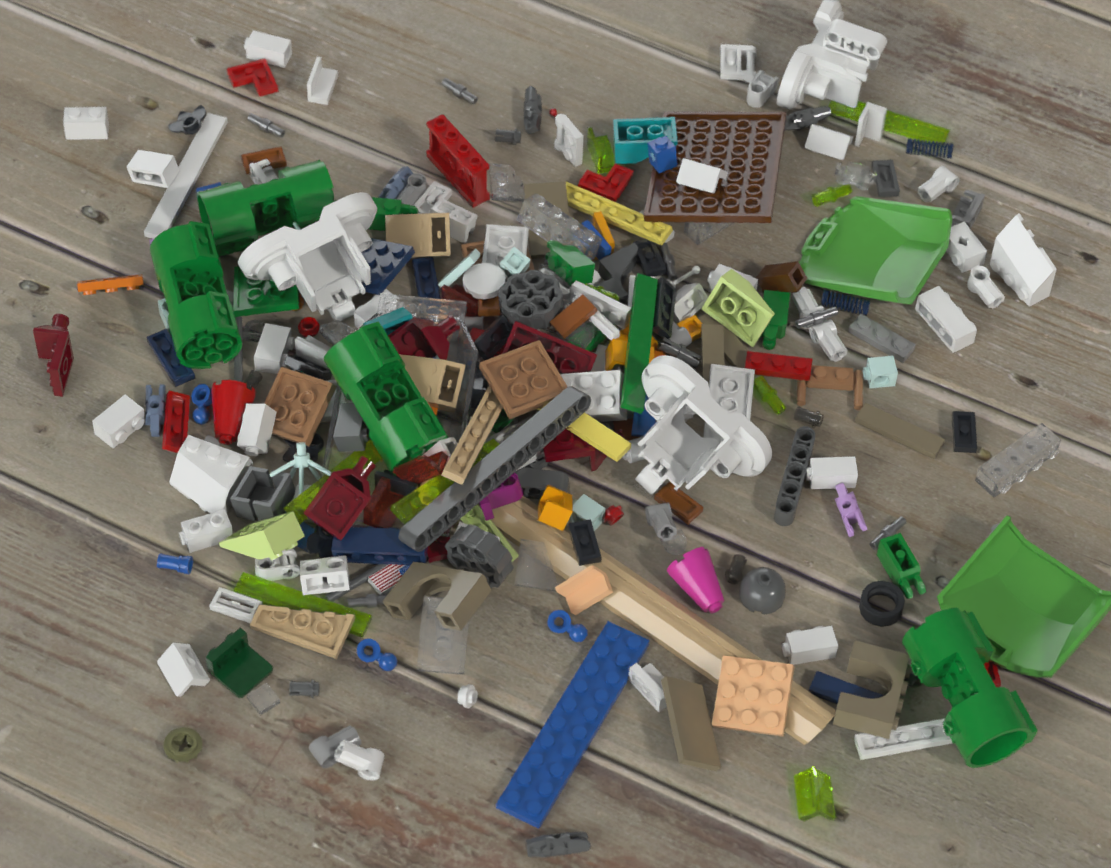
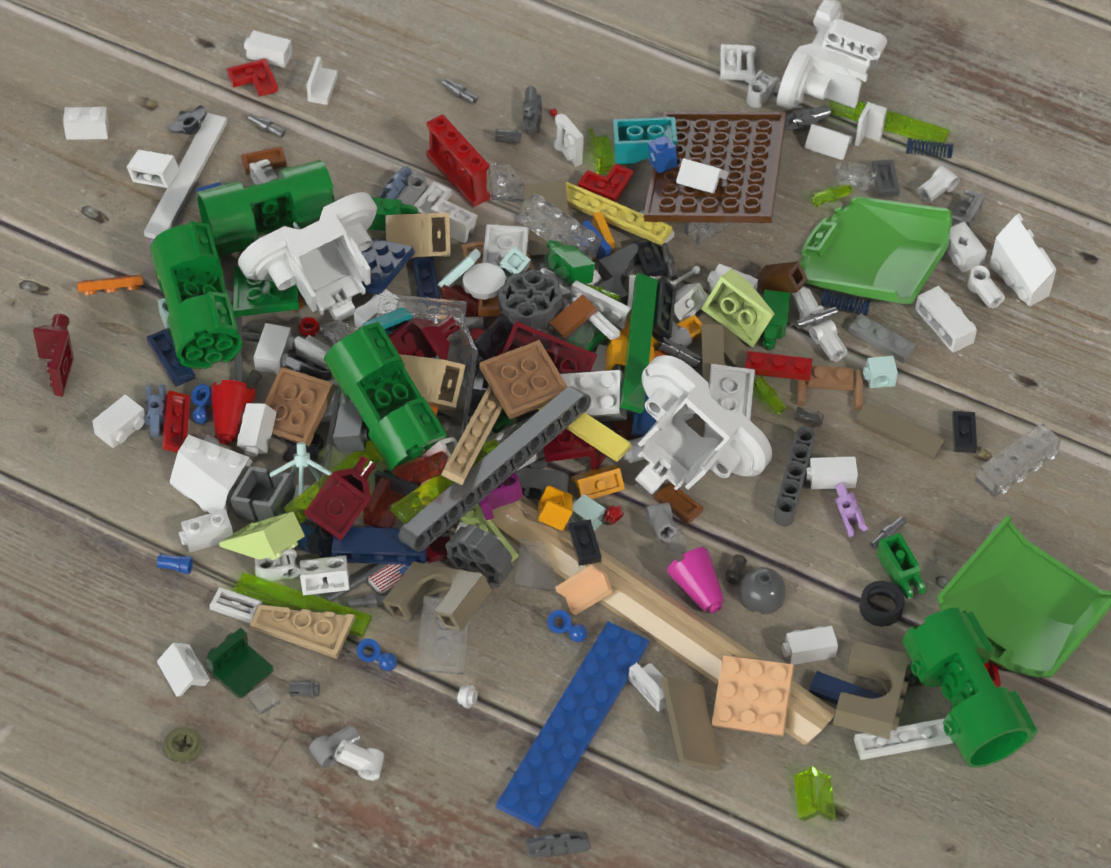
(599, 481): none -> light orange panel

